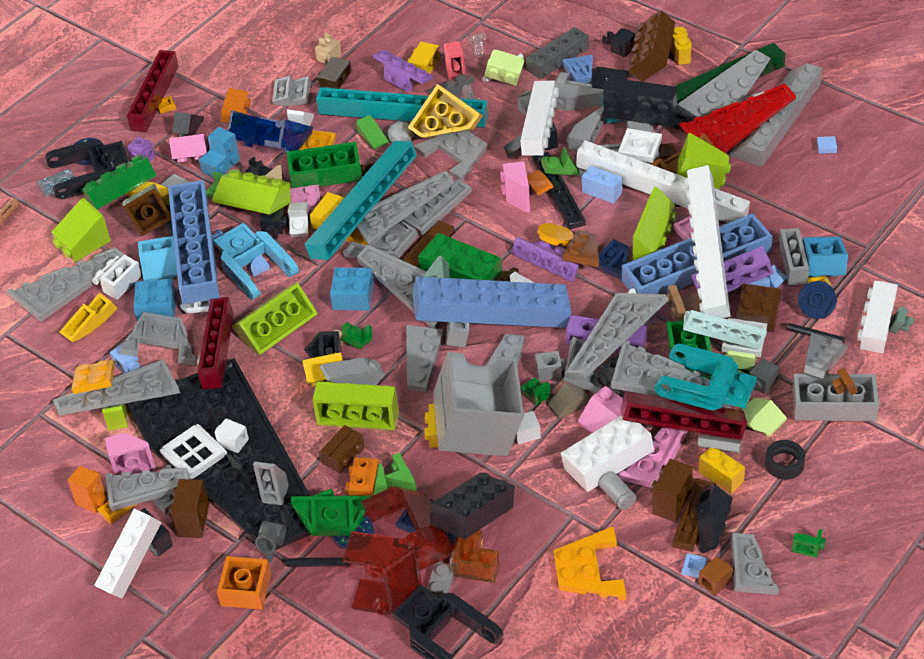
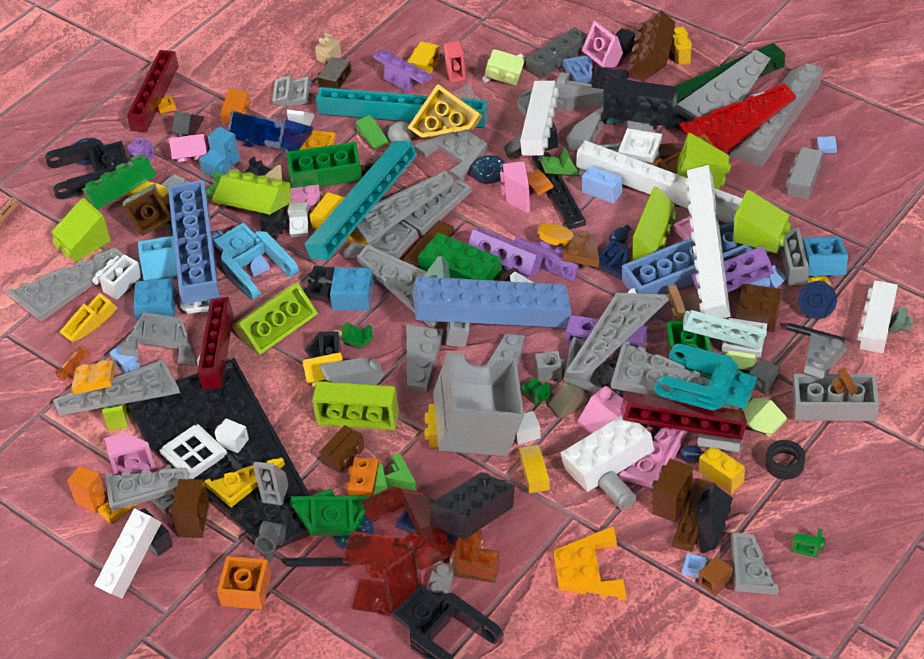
(47, 184): clear light blue plate -> none
(72, 362): none -> clear orange pin
(237, 484): none -> yellow wing
(320, 283): none -> black cylinder
(455, 85): dark grey wing -> none
(477, 42): clear tile -> none
(487, 169): none -> dark blue tile
(530, 258): none -> medium lavender brick
(534, 469): none -> yellow slope
(602, 46): none -> bright pink slope
(620, 234): none -> dark blue cylinder
(691, 453): none -> dark blue cylinder
(760, 223): none -> lime slope
(804, 173): none -> light grey brick

